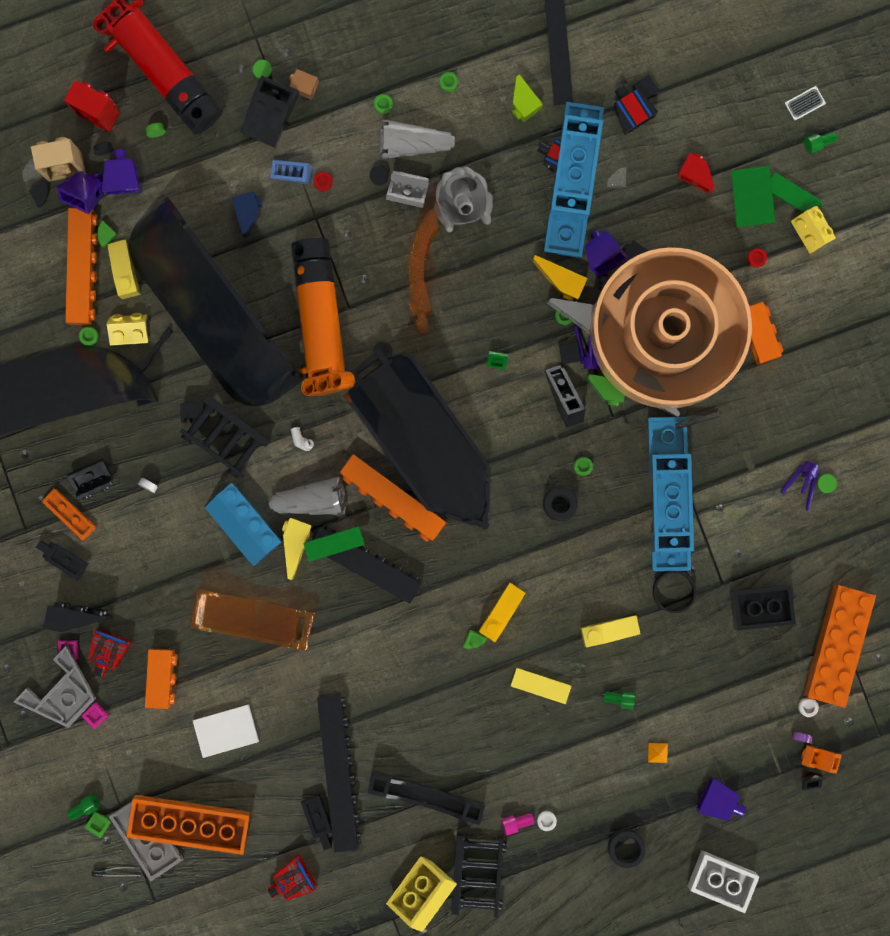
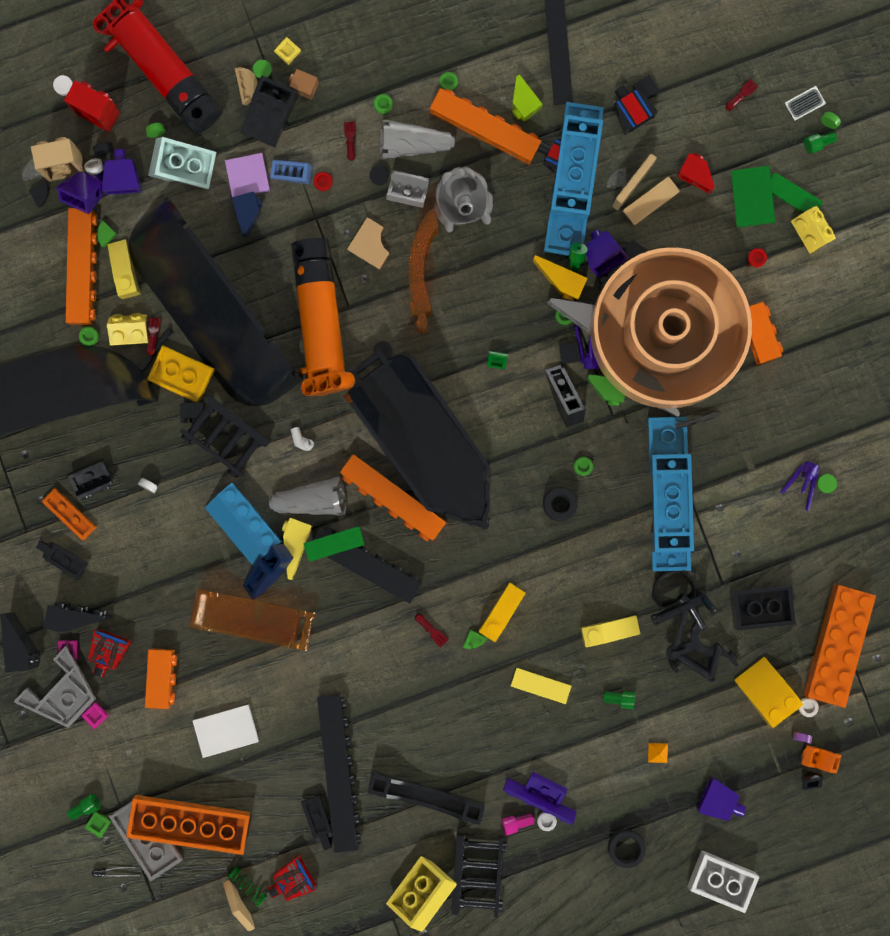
(18, 648): none -> black slope
(62, 85): none -> white tile
(94, 166): none -> white tile
(154, 328): none -> dark red piece
(180, 374): none -> yellow tile
(182, 163): none -> light aqua slope
(237, 906): none -> tan tile
(247, 84): none -> tan tile
(247, 175): none -> lavender tile
(260, 900): none -> green piece
(267, 570): none -> dark blue slope
(287, 50): none -> light yellow tile
(350, 133): none -> dark red piece
(368, 244): none -> tan tile
(437, 636): none -> dark red piece
(485, 126): none -> orange brick
(543, 795): none -> dark purple bracket
(577, 255): none -> green piece
(634, 181): none -> tan tile
(651, 201): none -> tan tile
(677, 651): none -> black piece
(745, 91): none -> dark red piece
(768, 692): none -> yellow slope
(830, 120): none -> bright green tile

